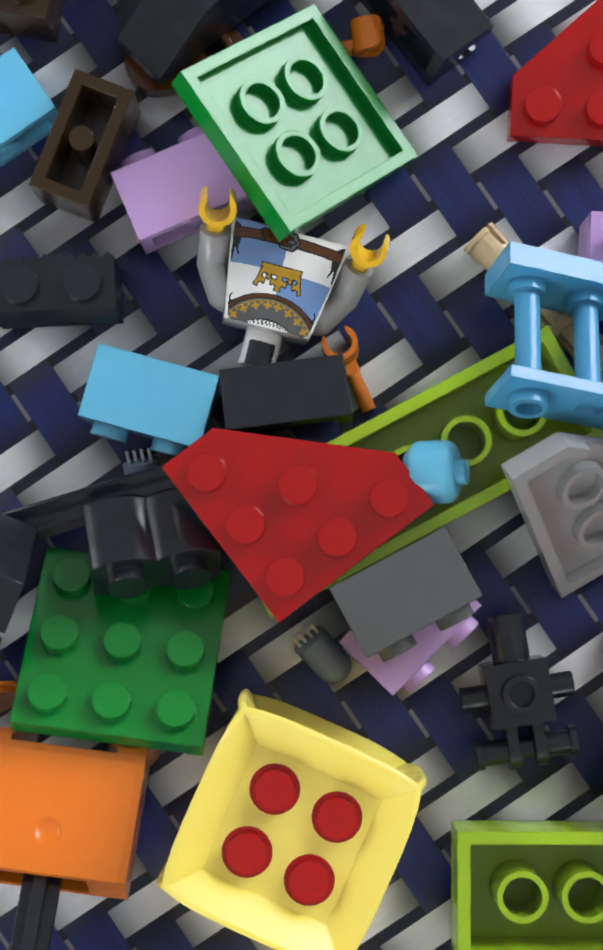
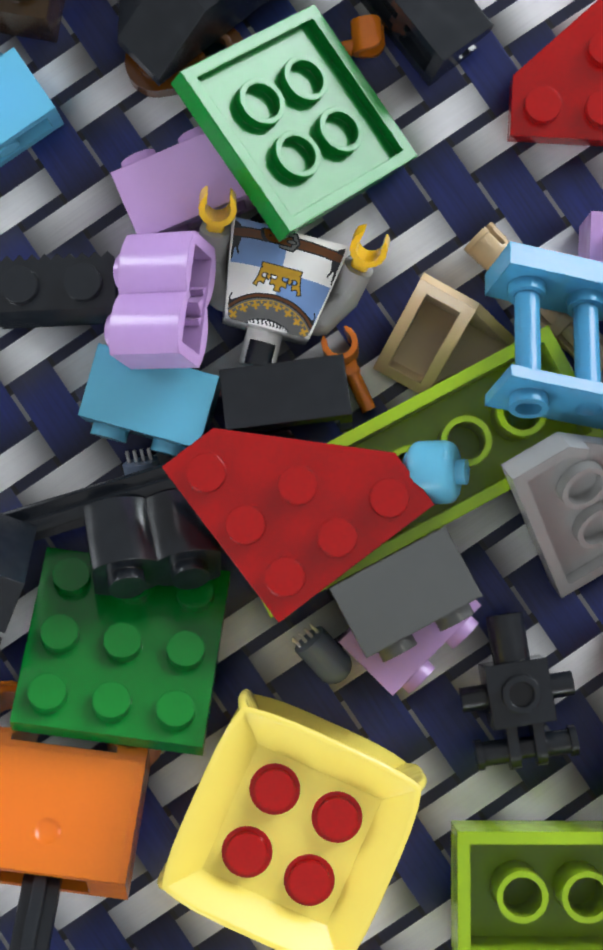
(85, 146): dark brown brick -> none
(161, 300): none -> lavender brick
(439, 337): none -> tan slope

